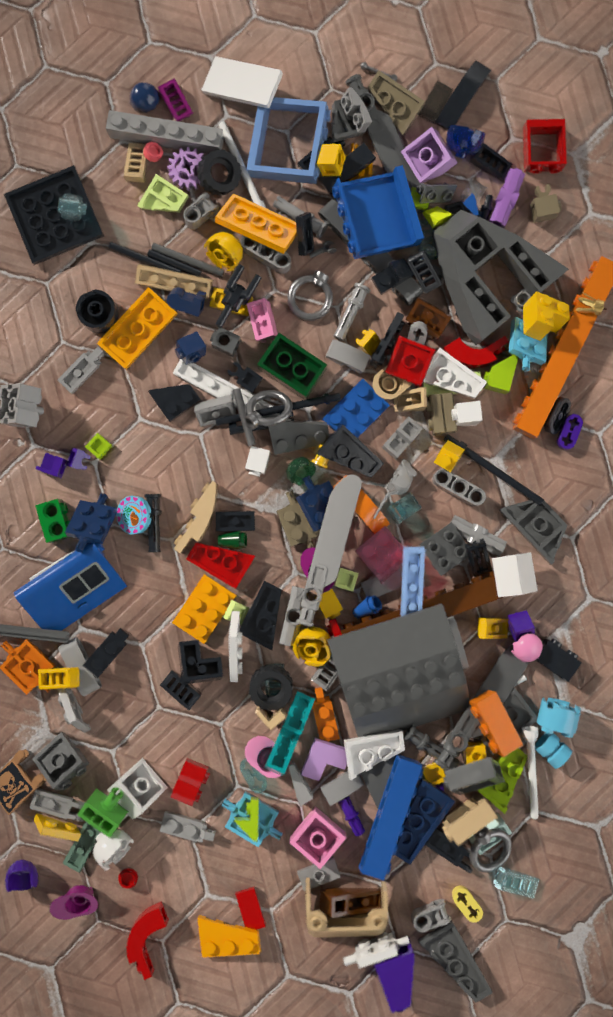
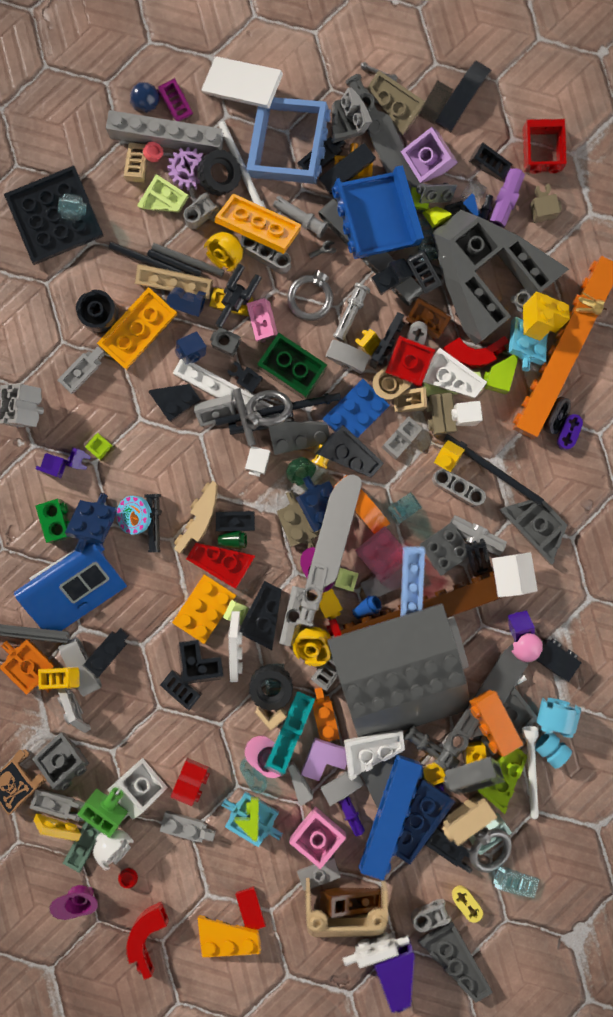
(21, 876): dark purple hair -> none
(304, 233): black tile -> none
(331, 160): yellow brick -> none
(400, 482): light grey animal -> none
(464, 141): clear blue cylinder -> none
(492, 628): yellow slope -> none

